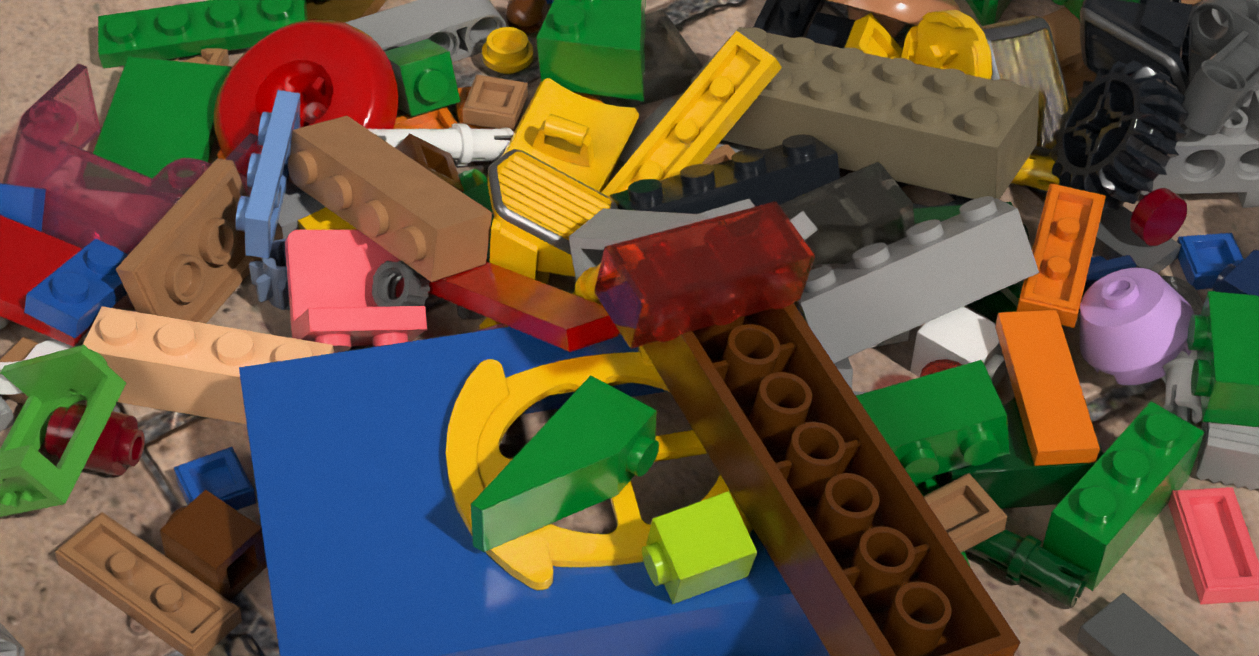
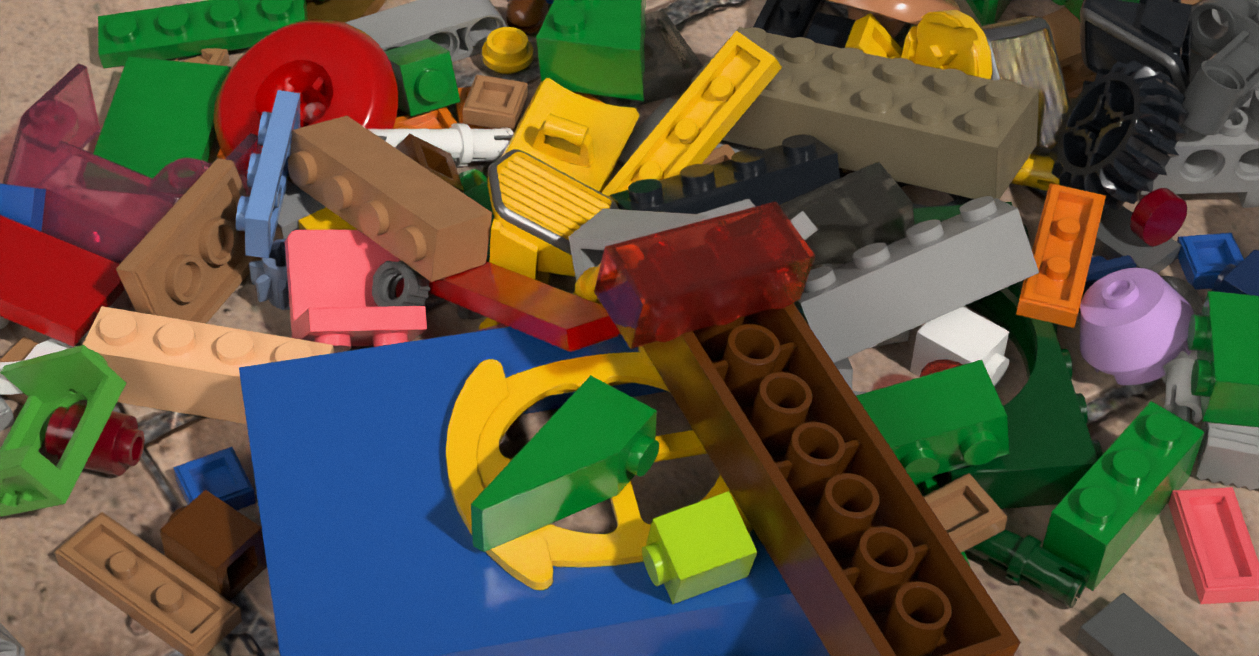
(78, 289): blue plate -> none
(1046, 388): orange tile -> none

